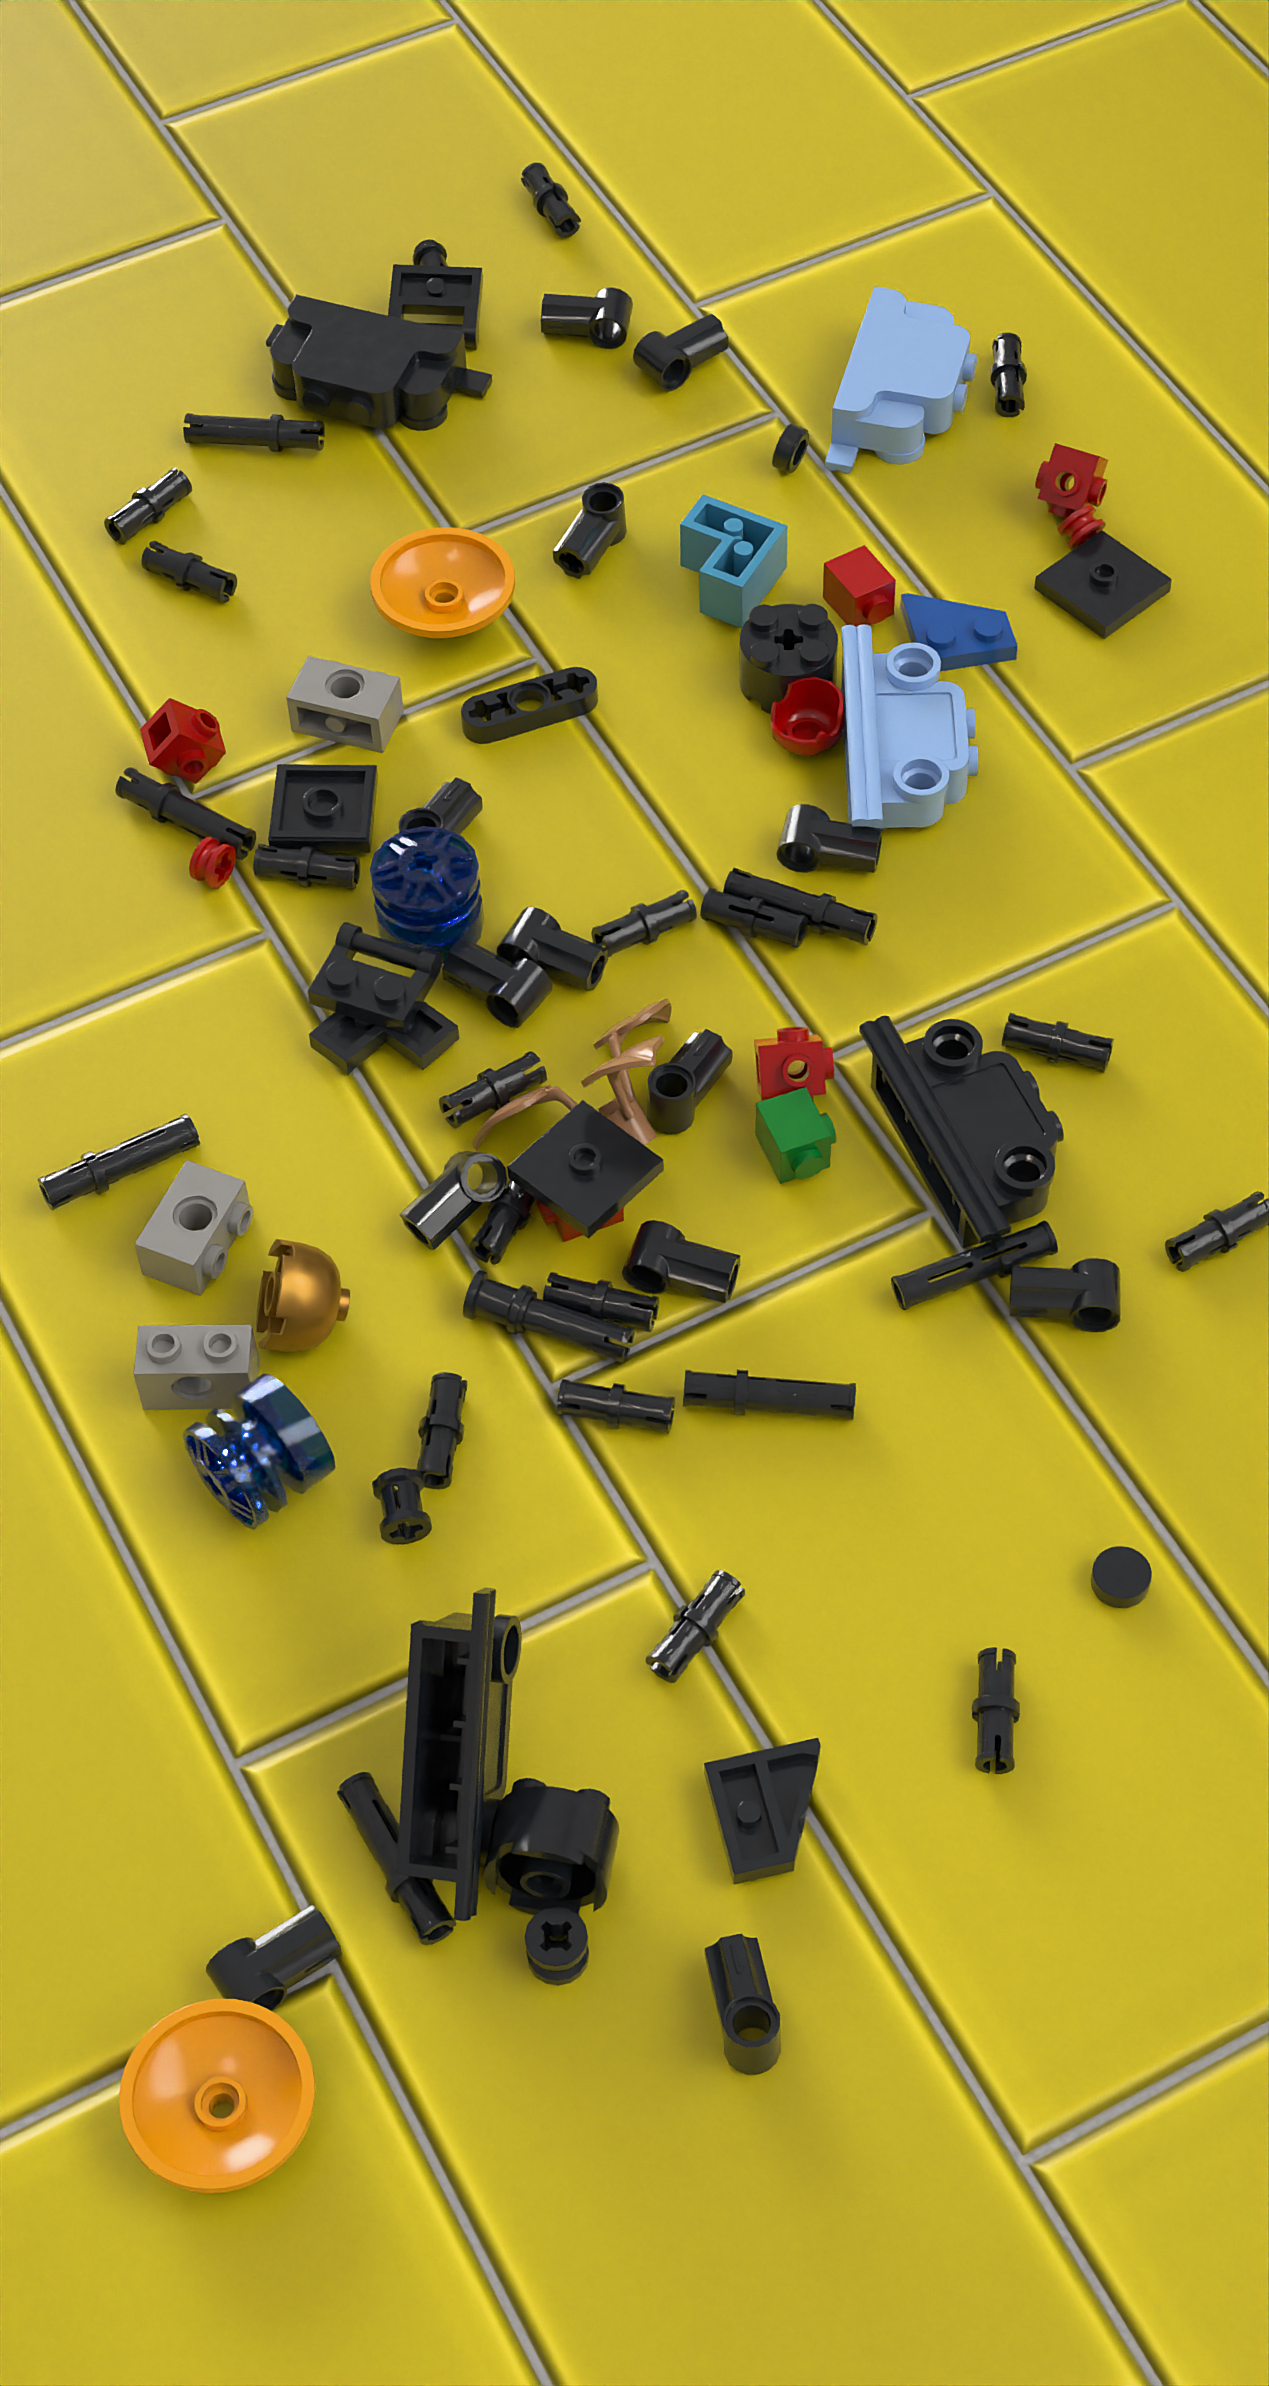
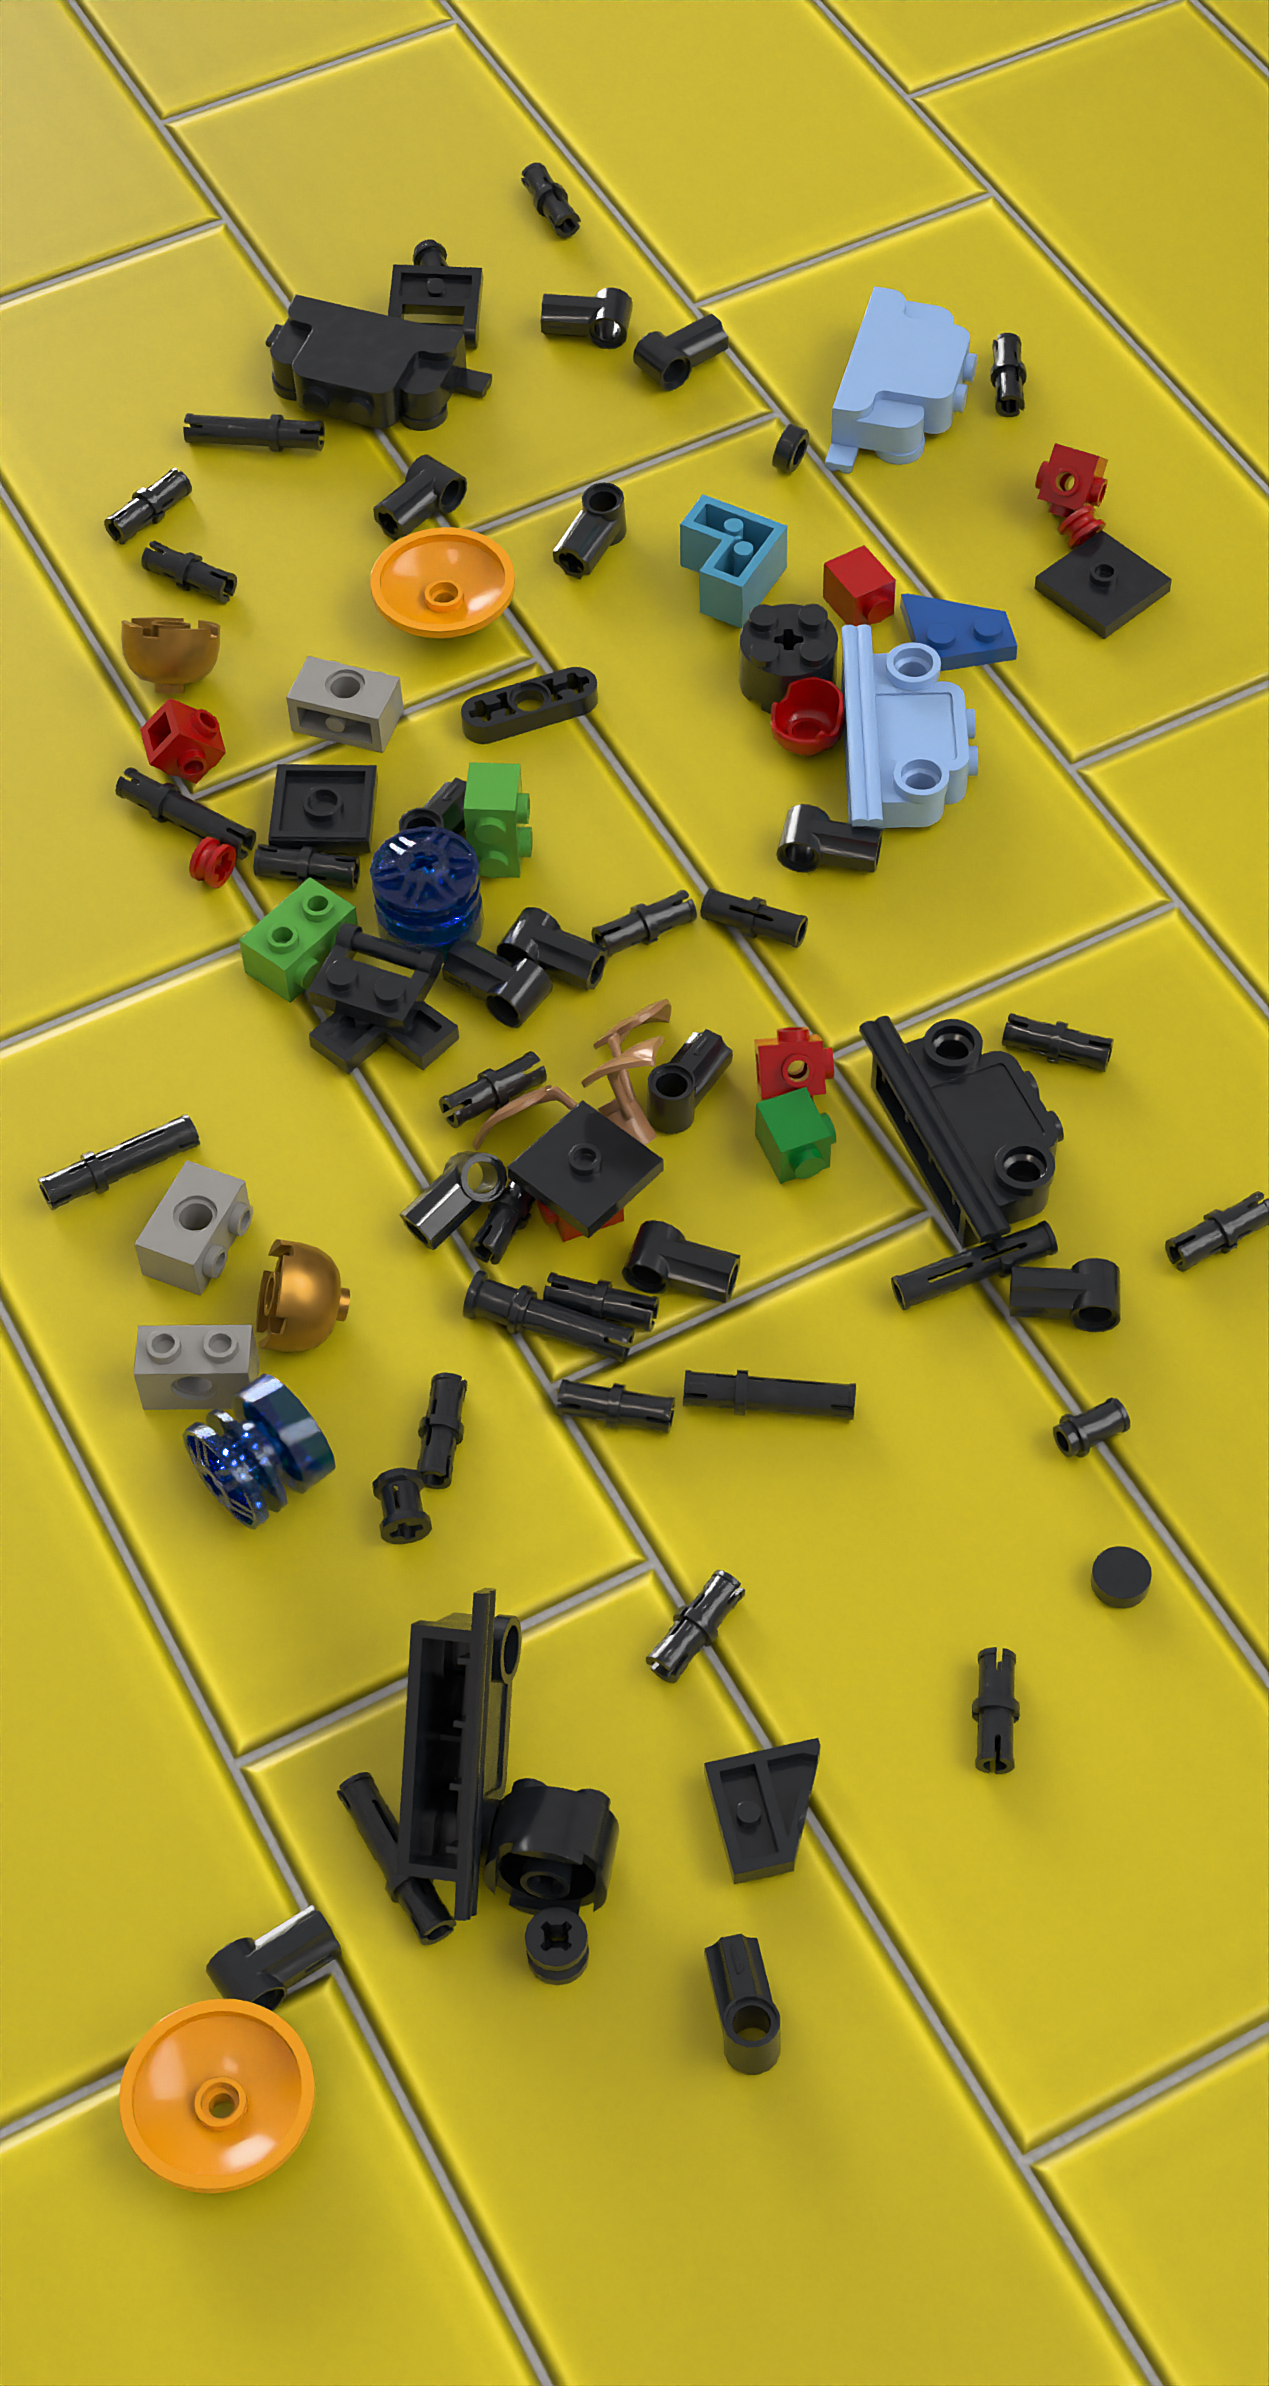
(170, 651): none -> pearl gold cylinder
(295, 939): none -> bright green brick
(426, 489): none -> black piece
(497, 818): none -> bright green brick
(822, 911): black pin -> none
(1091, 1427): none -> black pin

